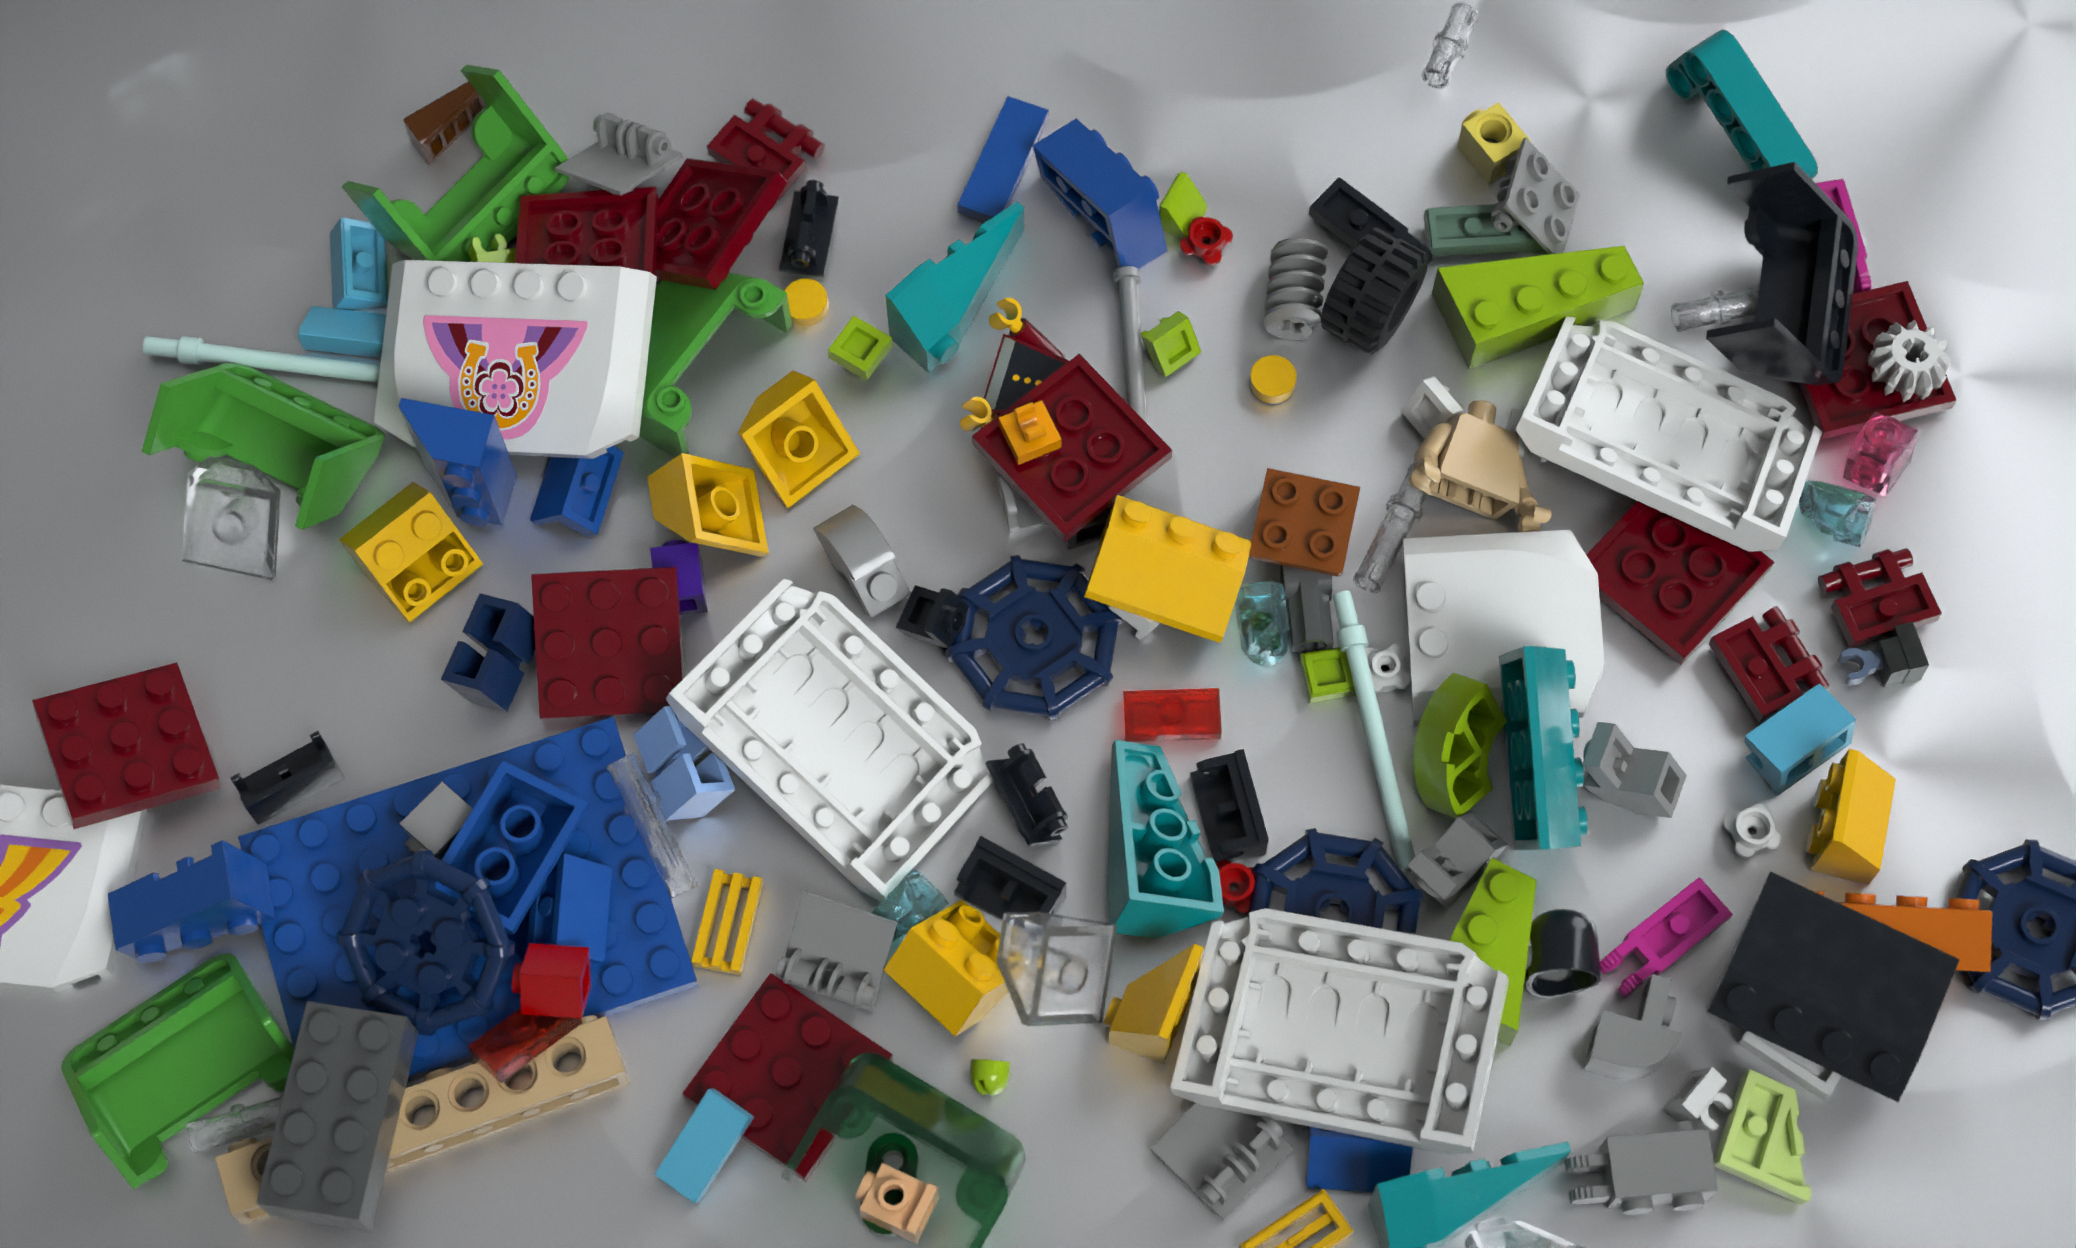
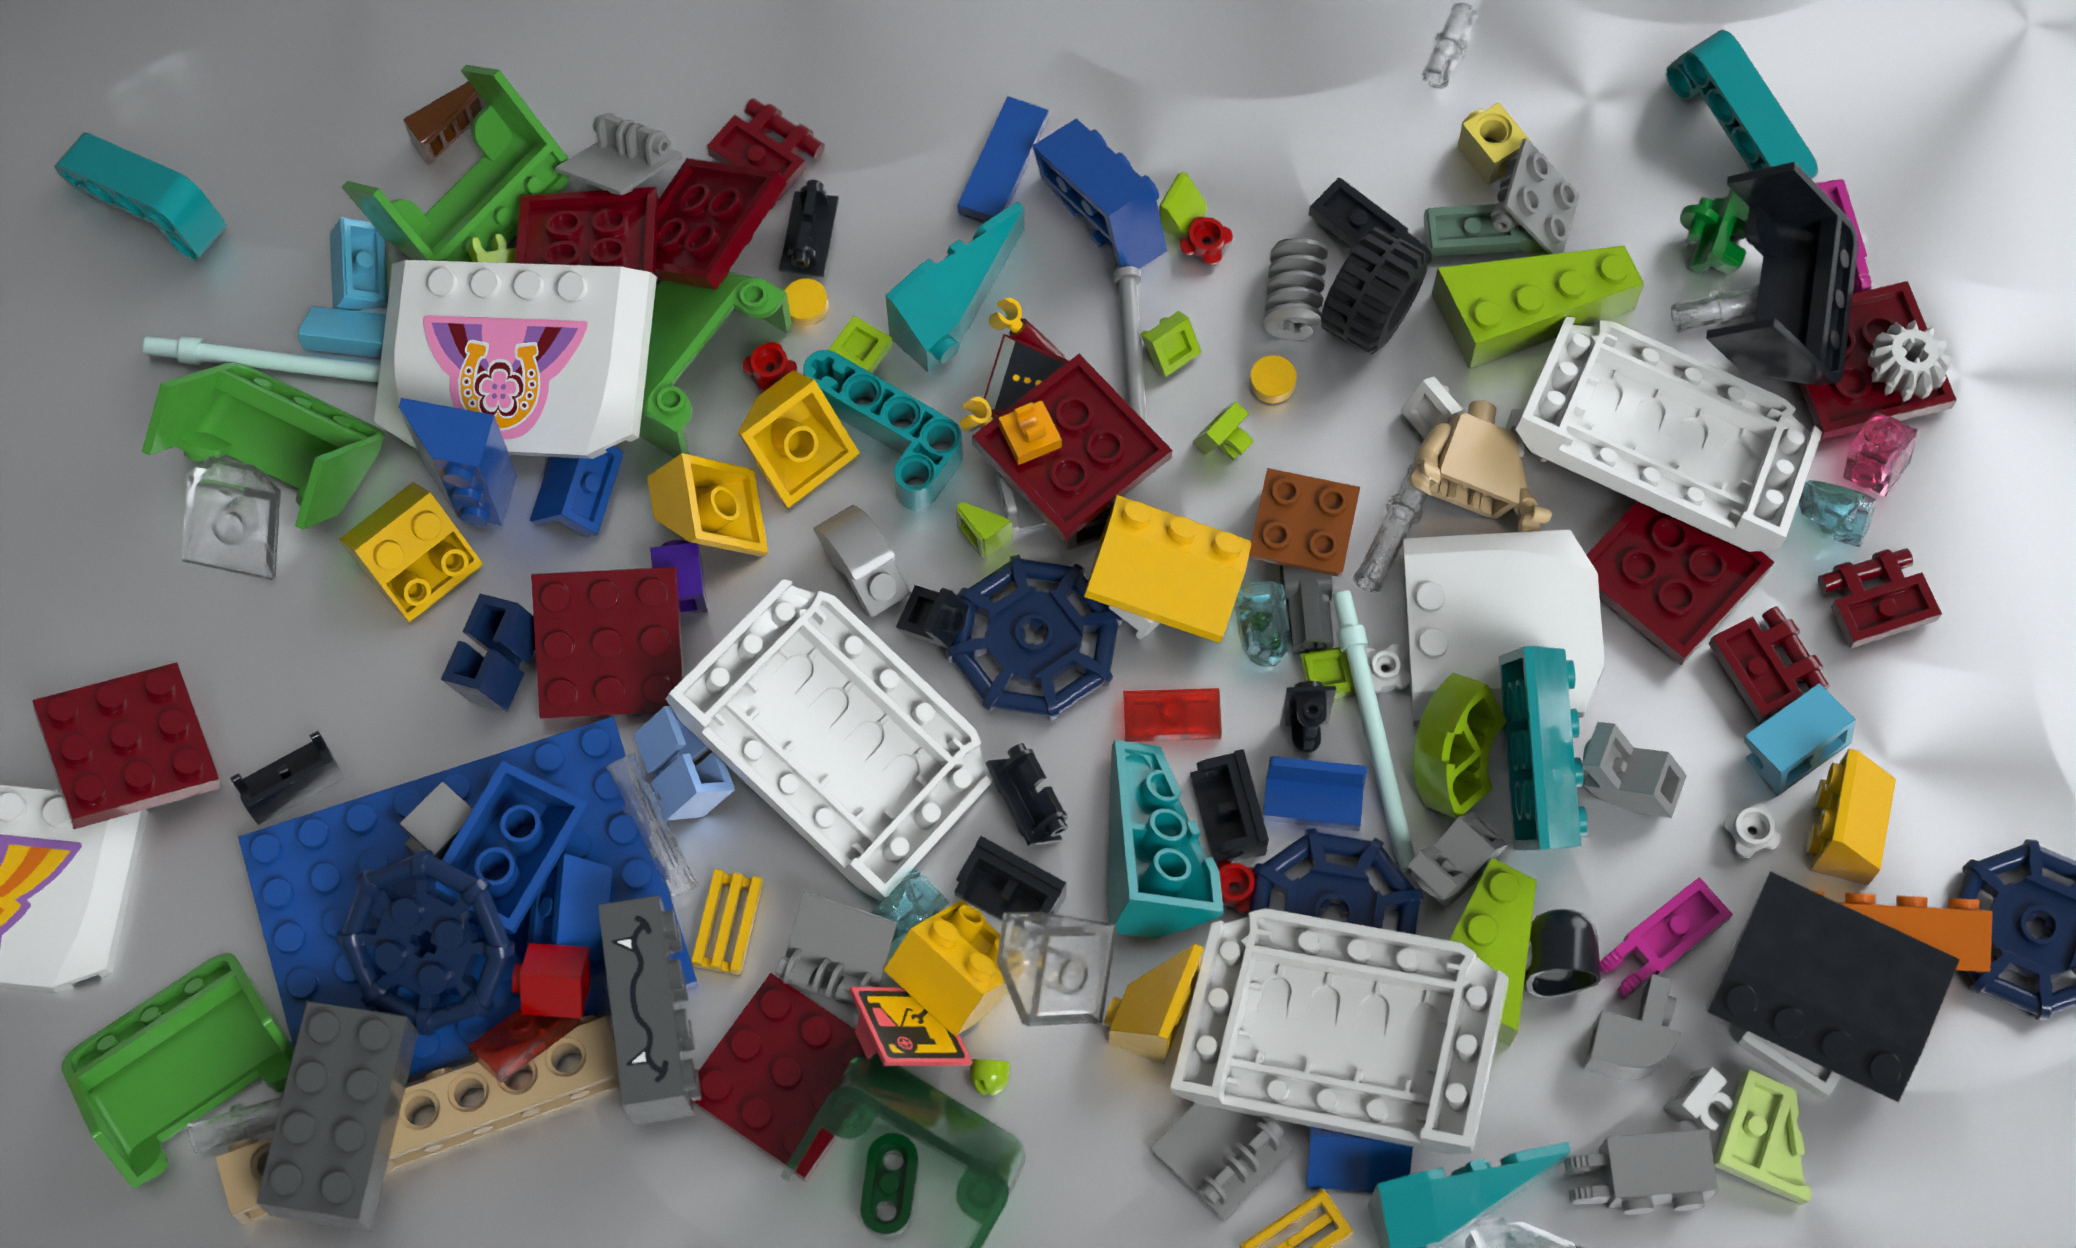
(144, 191): none -> teal beam
(191, 905): blue wedge -> none
(646, 1010): none -> dark grey brick
(704, 1145): medium azure tile -> none
(765, 355): none -> red plate
(876, 421): none -> teal beam
(904, 1030): none -> piece
(908, 1216): light nougat brick -> none
(983, 528): none -> lime slope
(1225, 433): none -> lime tile
(1305, 710): none -> black hinge
(1314, 793): none -> blue panel
(1711, 227): none -> green hips
(1896, 658): pearl dark grey piece -> none

